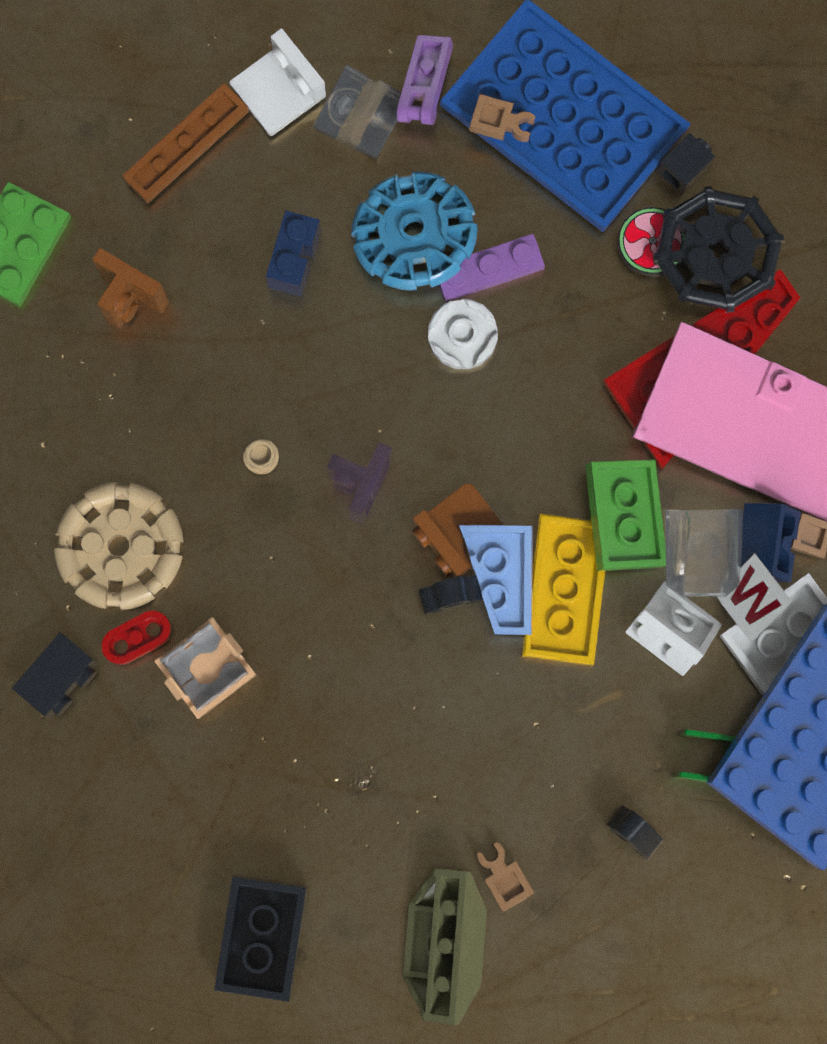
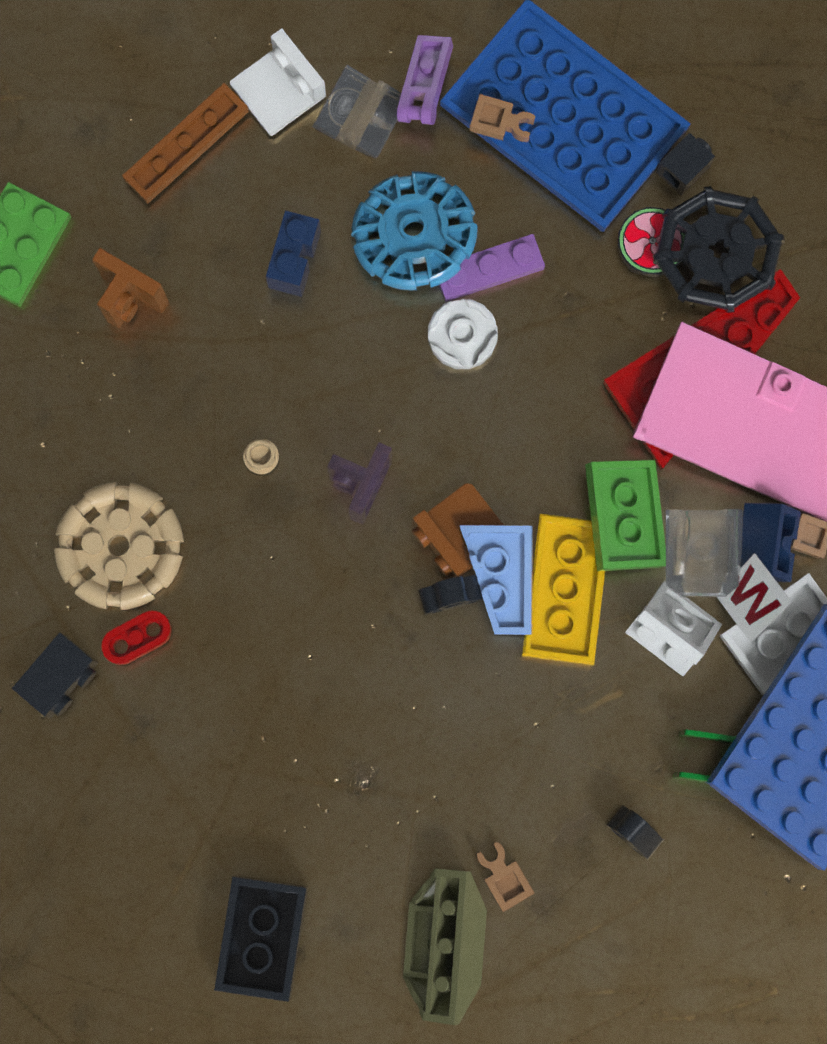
(205, 668): piece -> none

